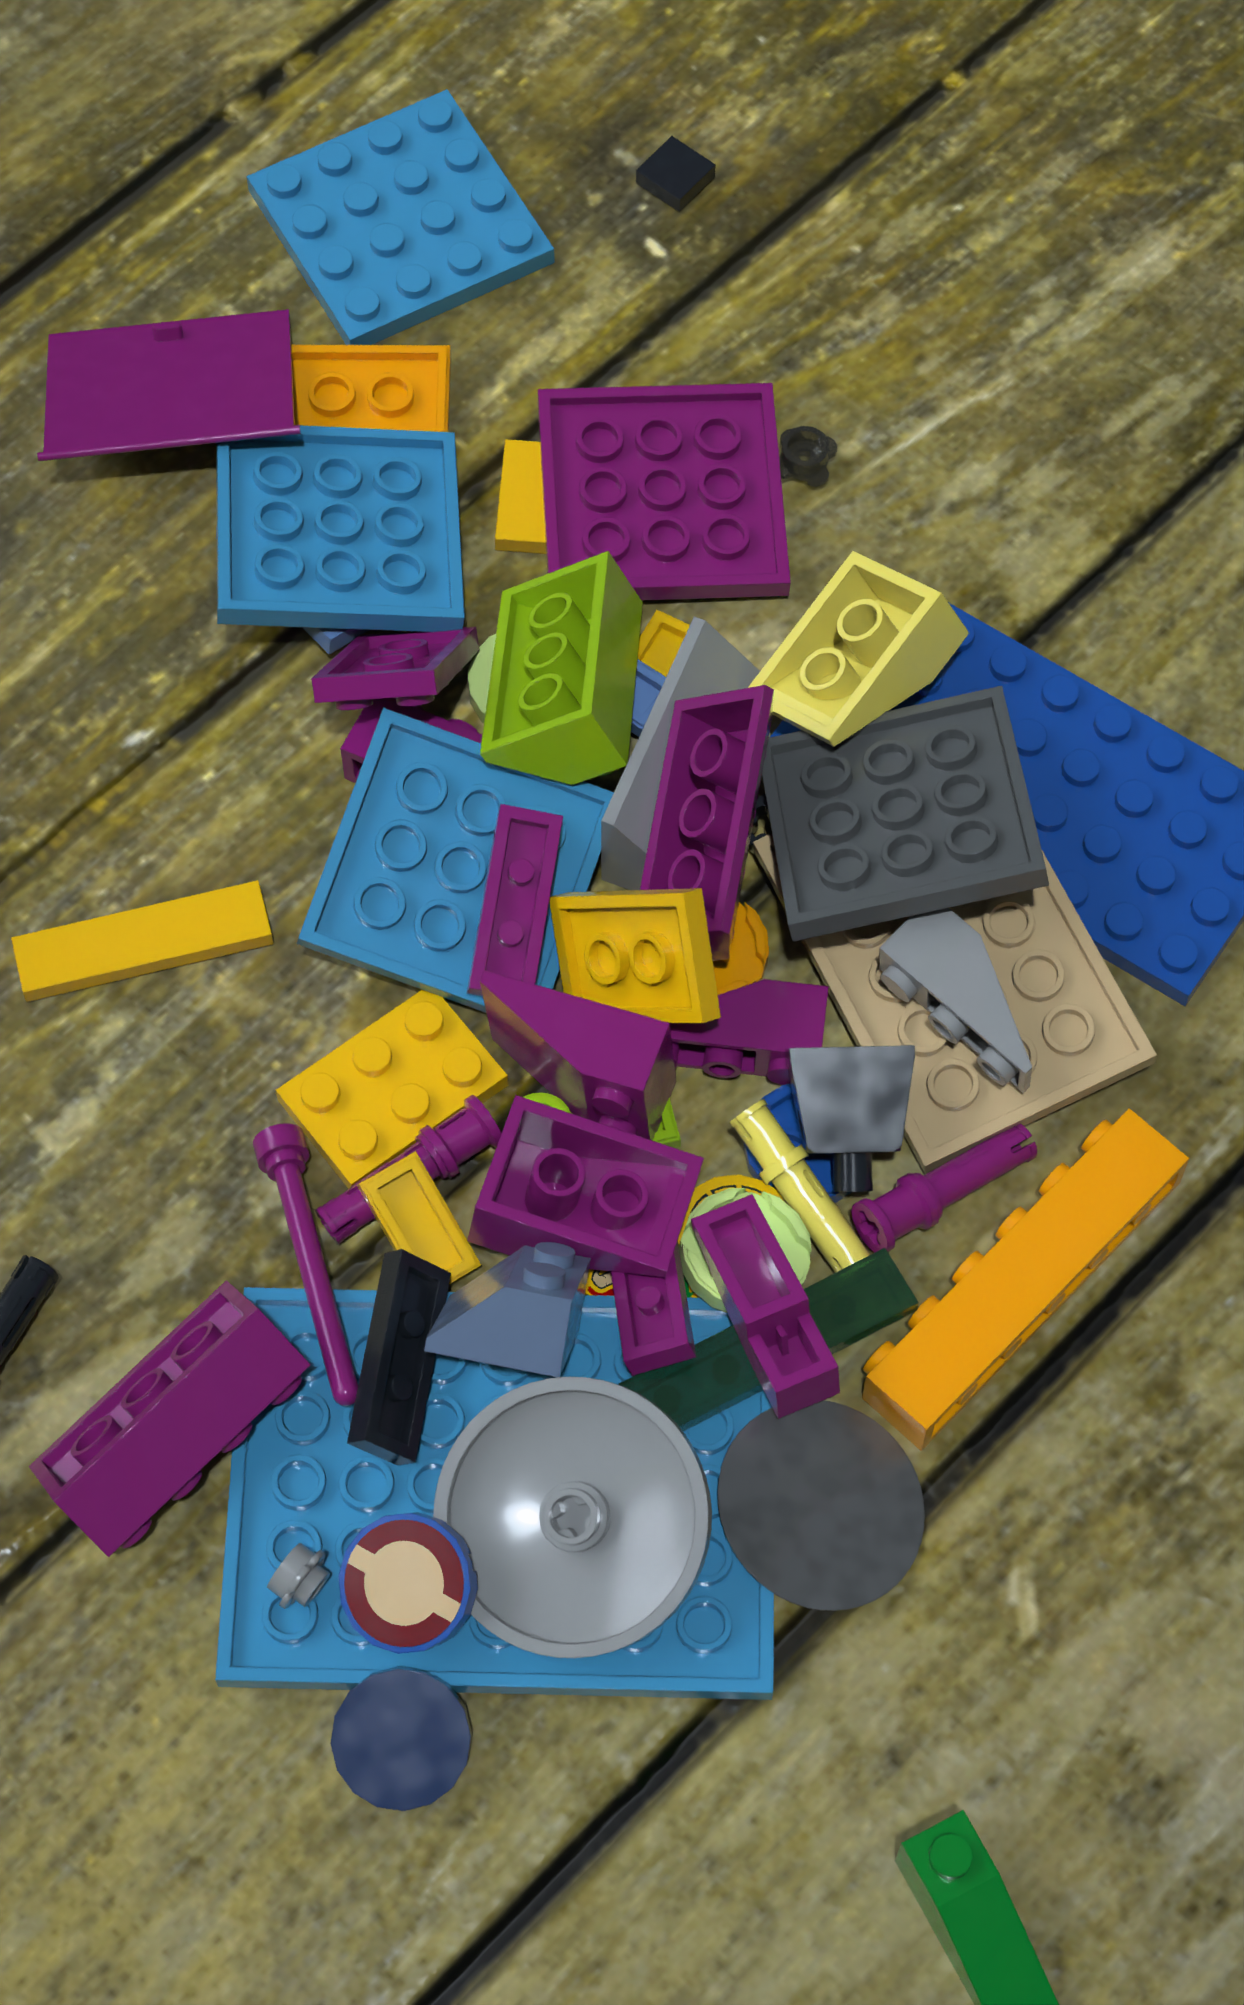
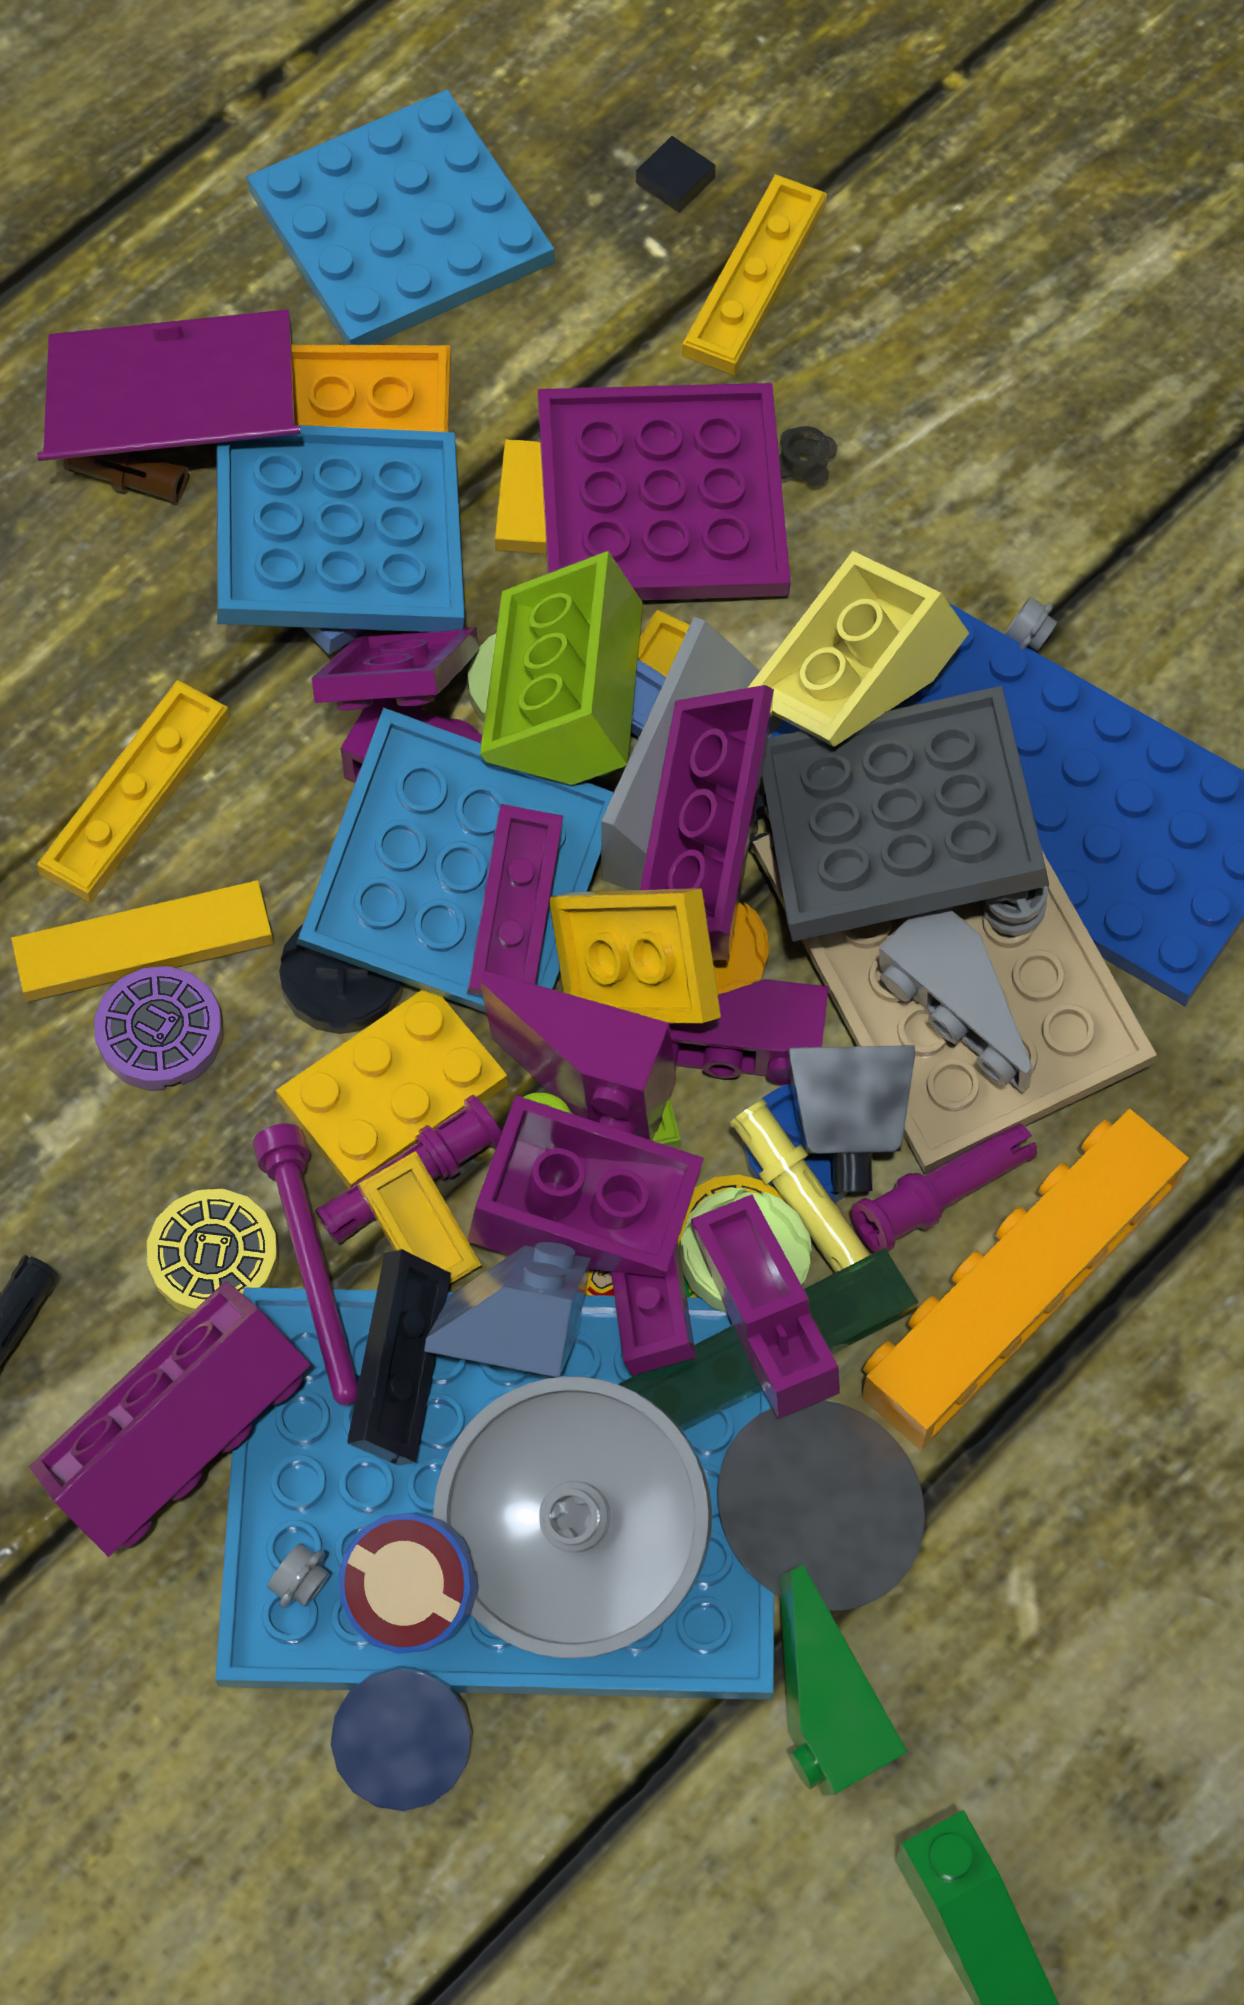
(133, 791): none -> yellow tile
(158, 1027): none -> tile
(161, 479): none -> reddish brown pin
(210, 1241): none -> tile
(332, 992): none -> black tile
(754, 275): none -> yellow tile
(830, 1703): none -> green slope
(1018, 921): none -> light grey wheel
(1032, 624): none -> light grey plate

